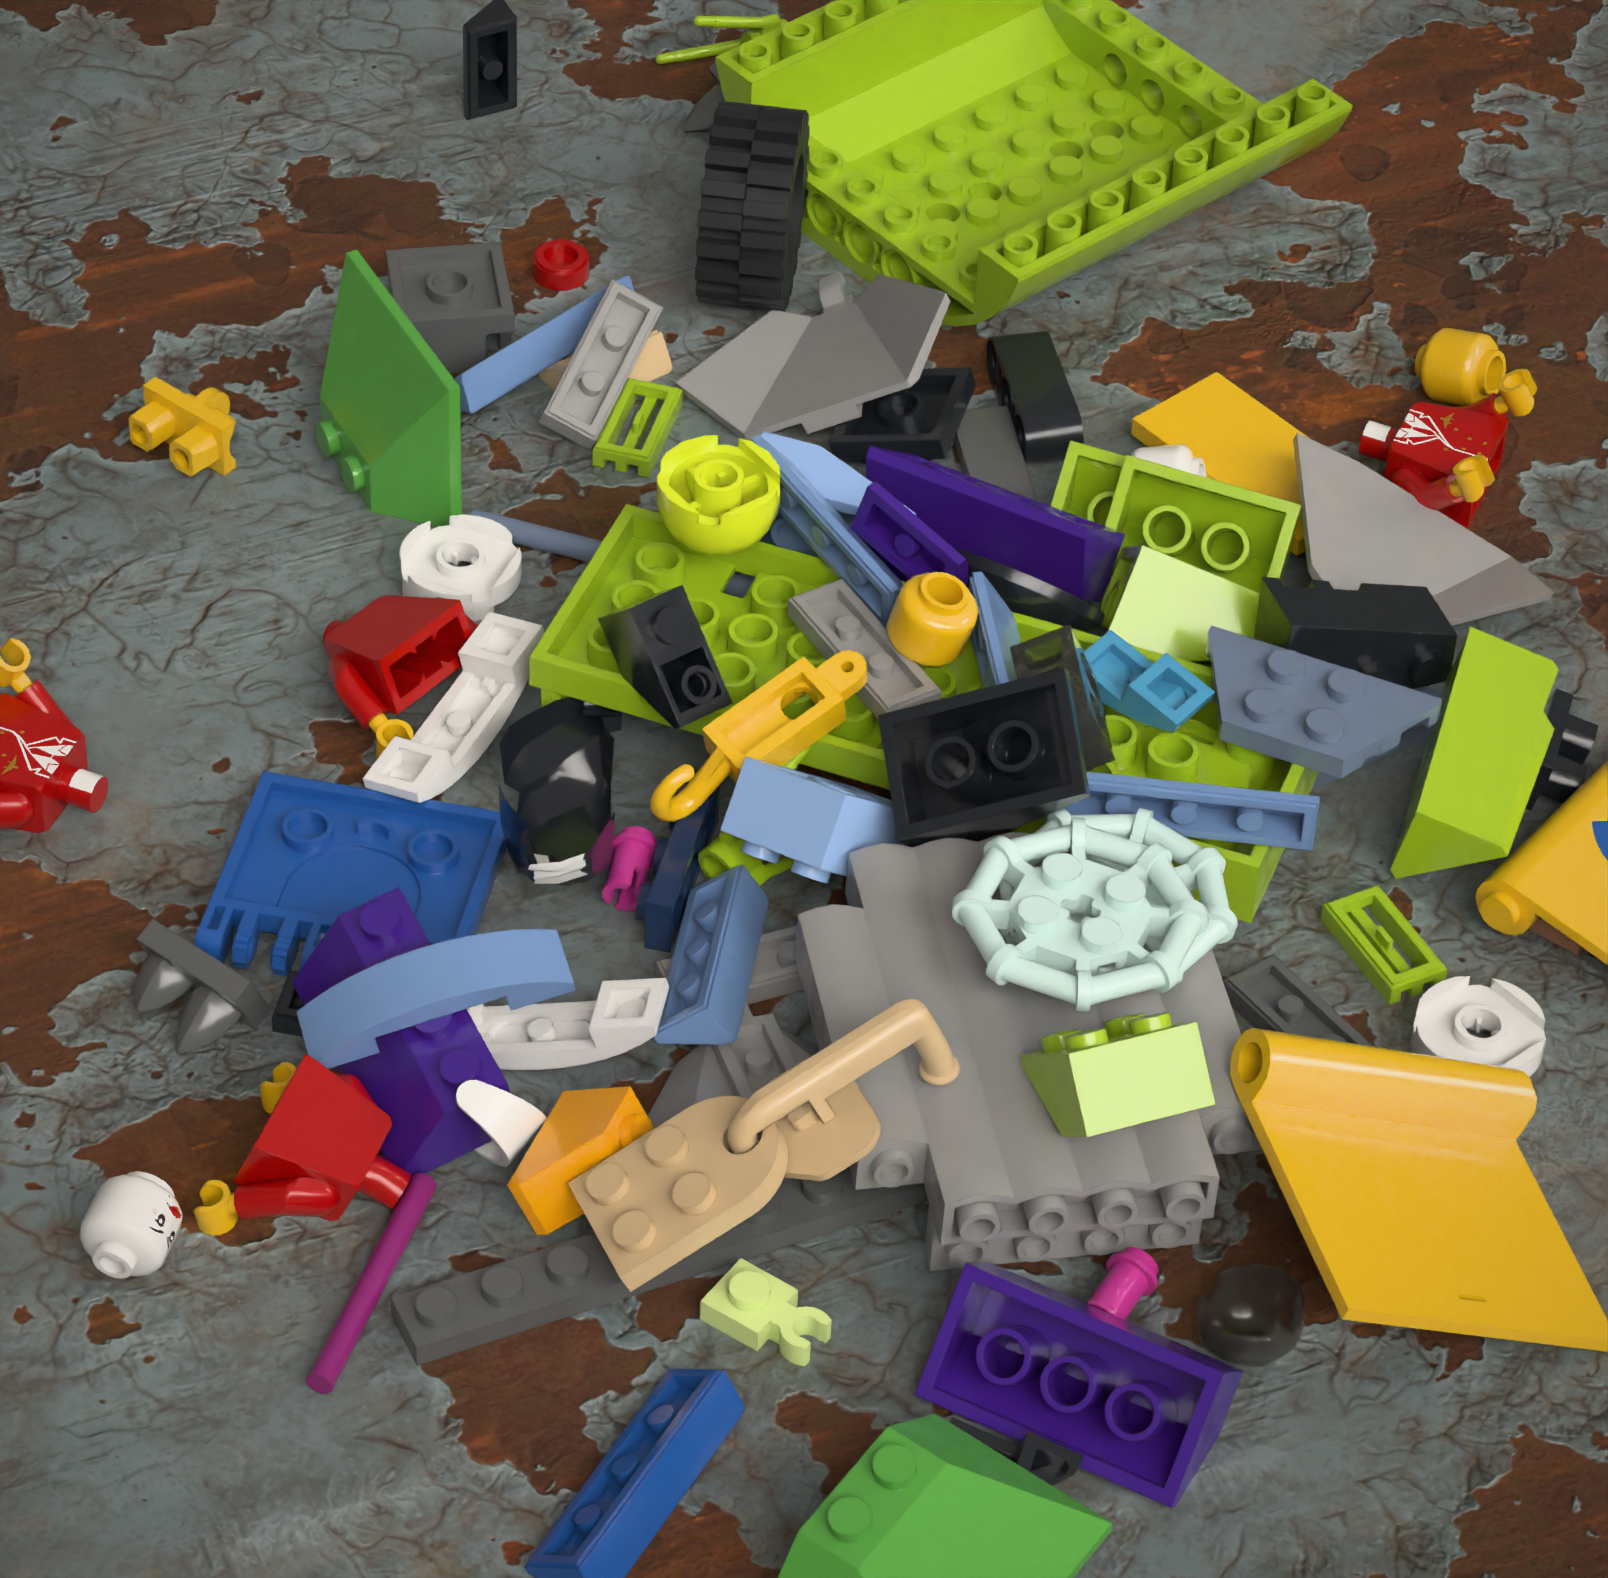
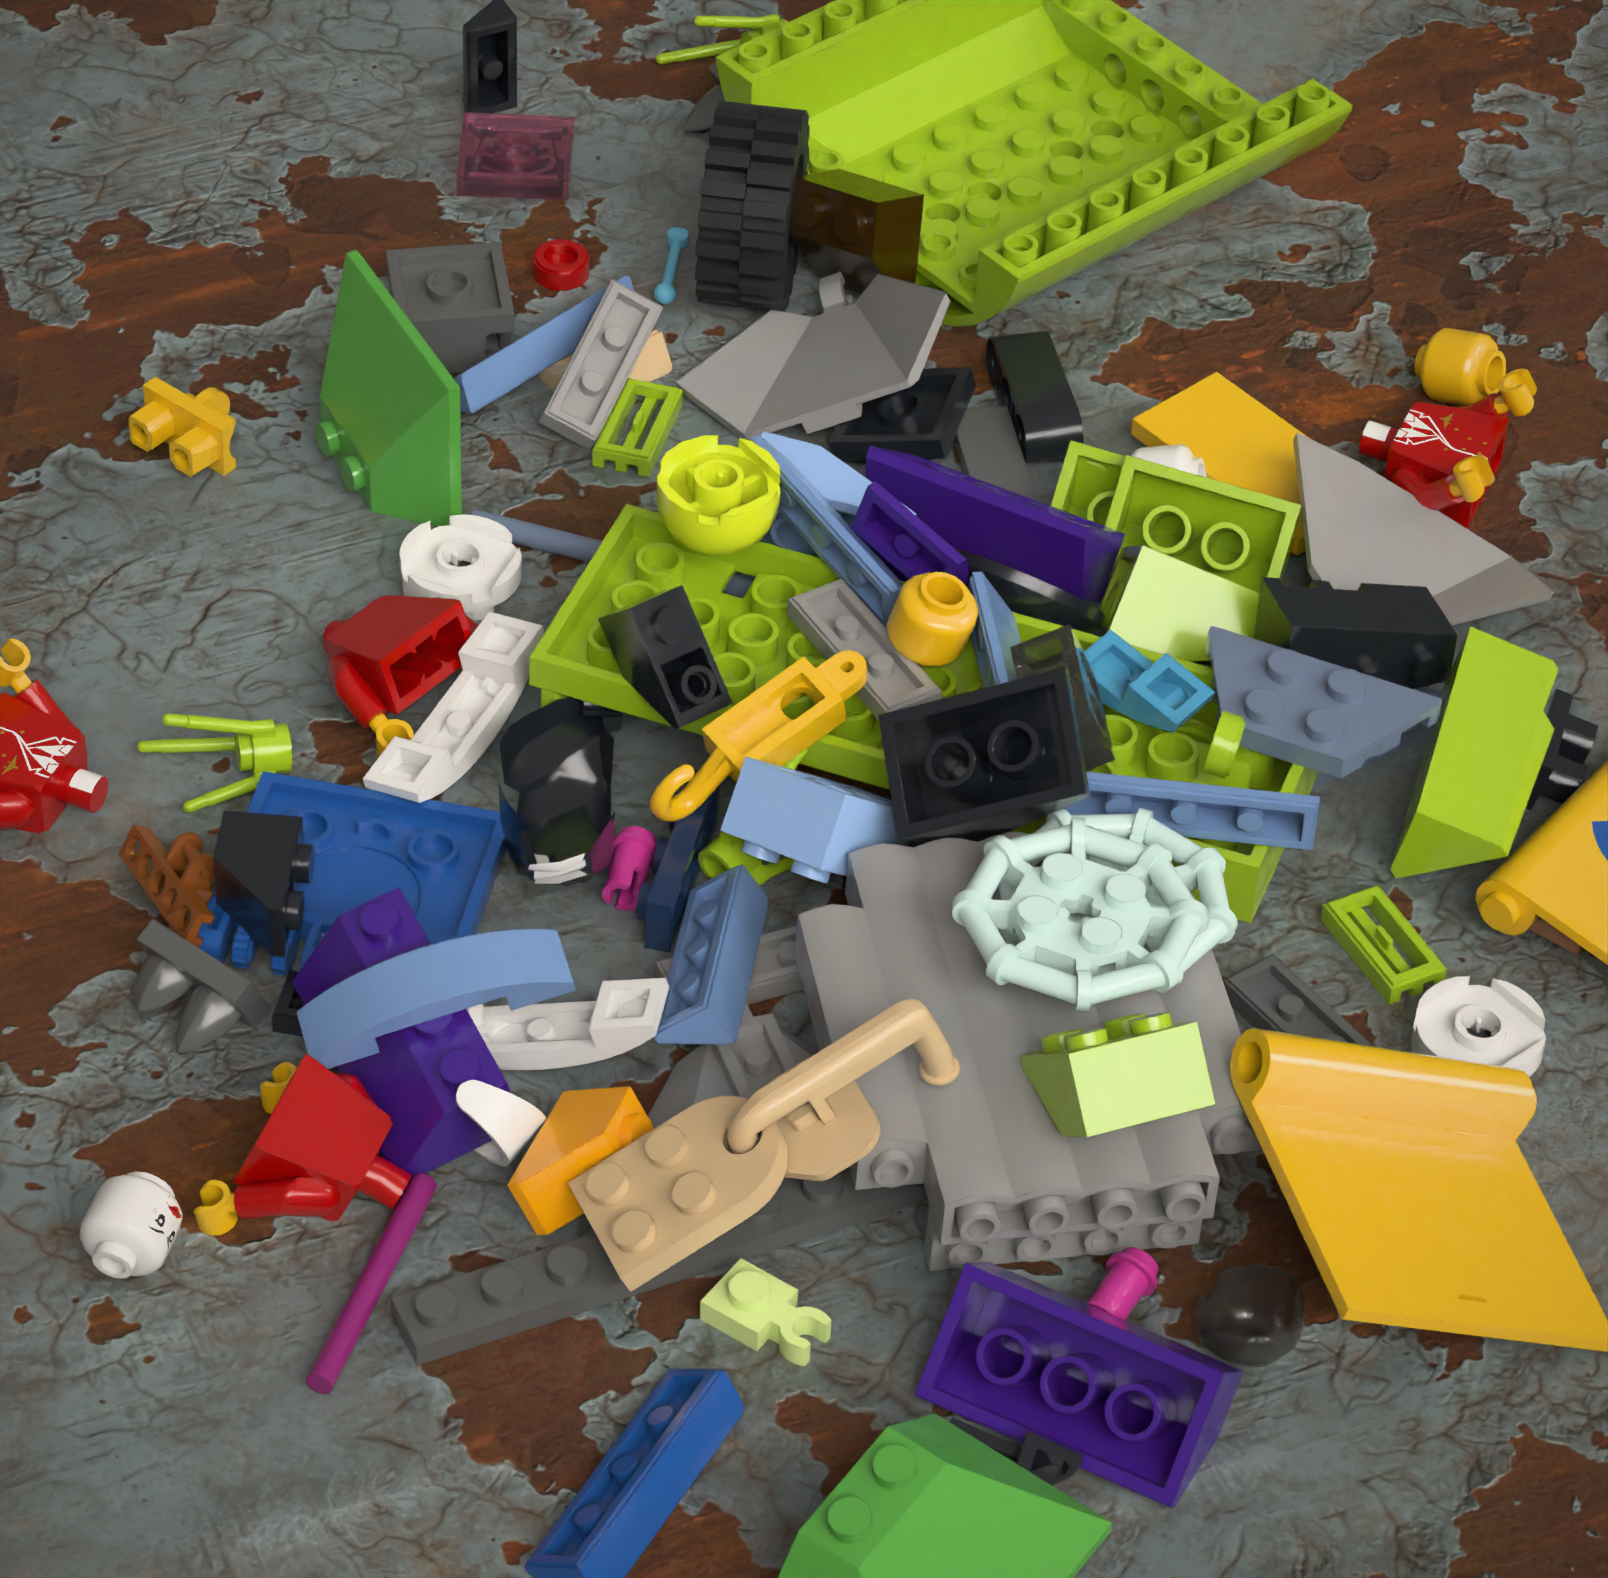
(180, 871): none -> dark orange piece
(257, 748): none -> lime plant
(260, 873): none -> black slope
(515, 156): none -> clear pink tile
(676, 239): none -> medium azure hinge
(856, 227): none -> dark brown slope
(1225, 744): none -> lime tile

